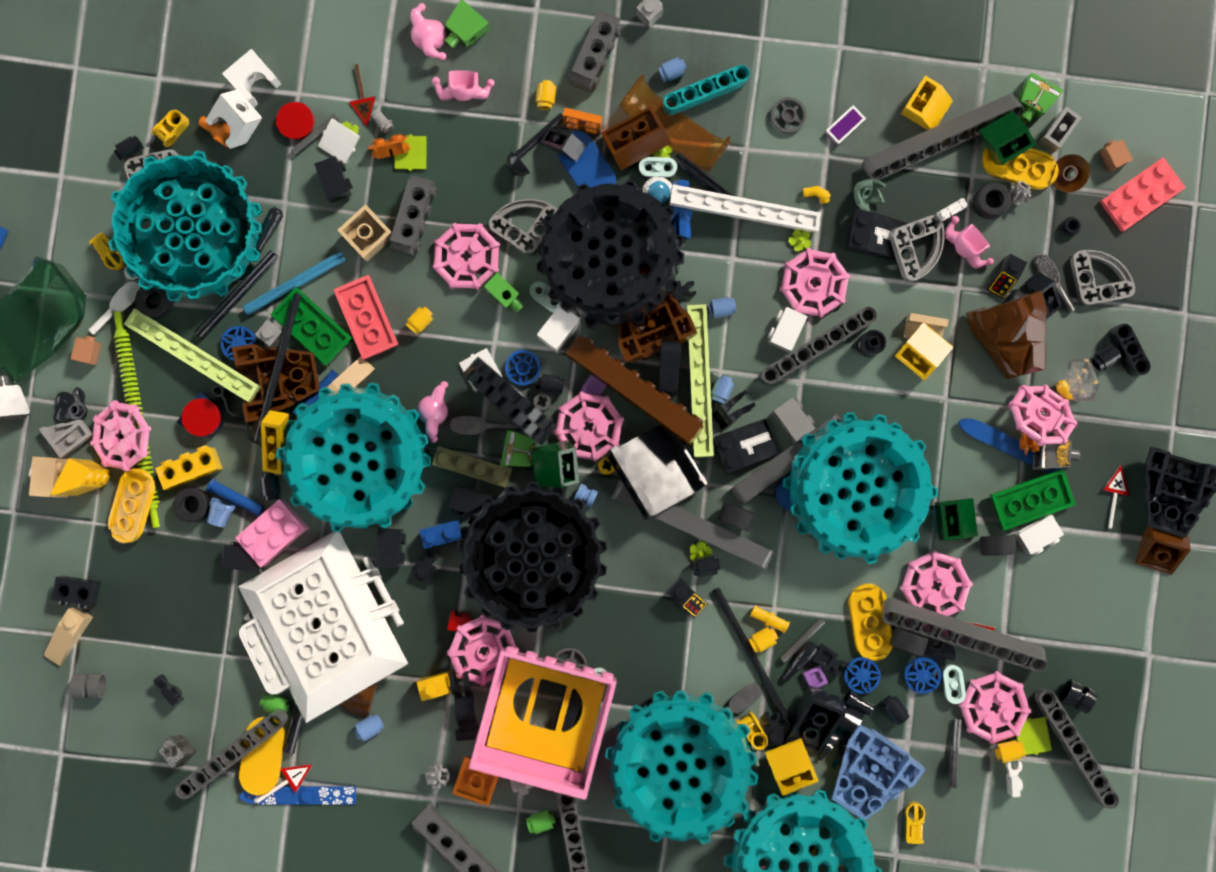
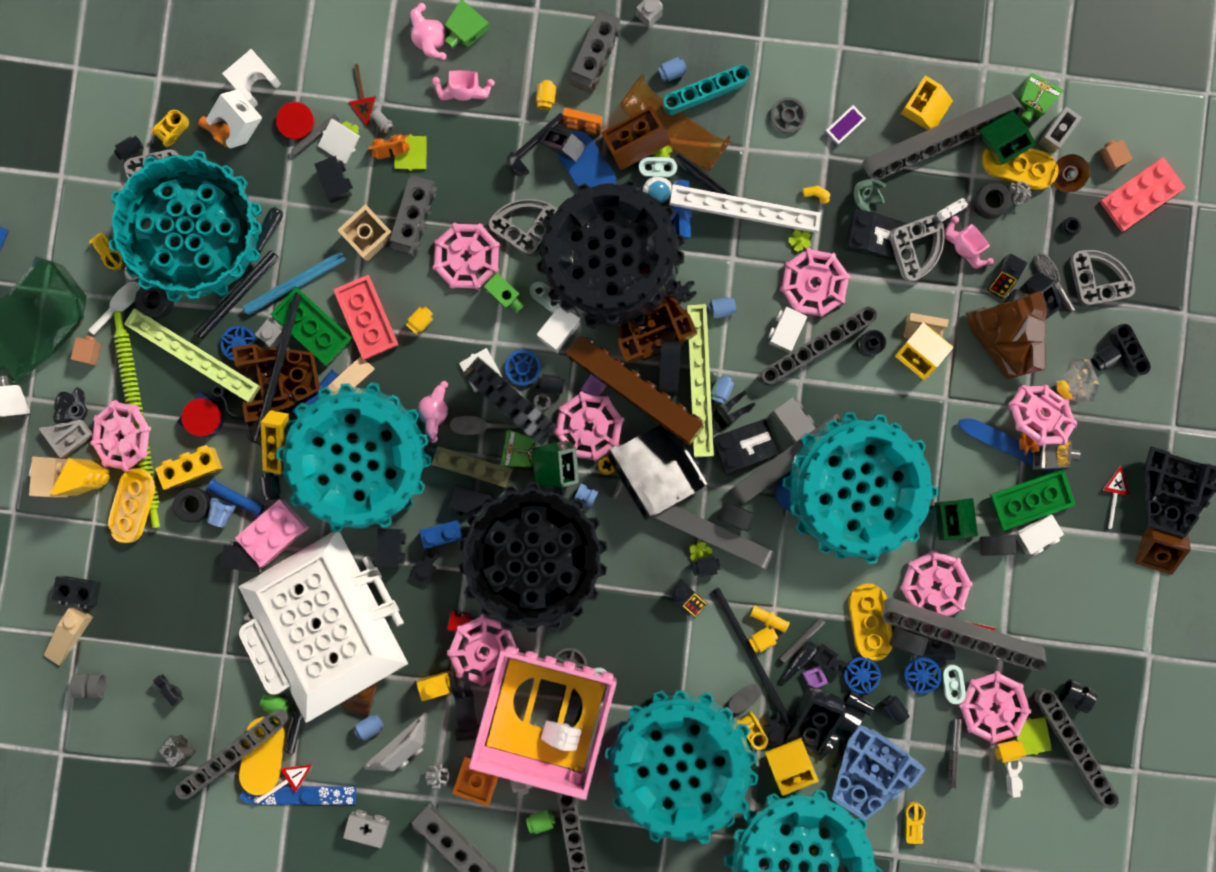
(357, 832): none -> light grey brick
(397, 752): none -> light grey wedge
(561, 735): none -> white hand

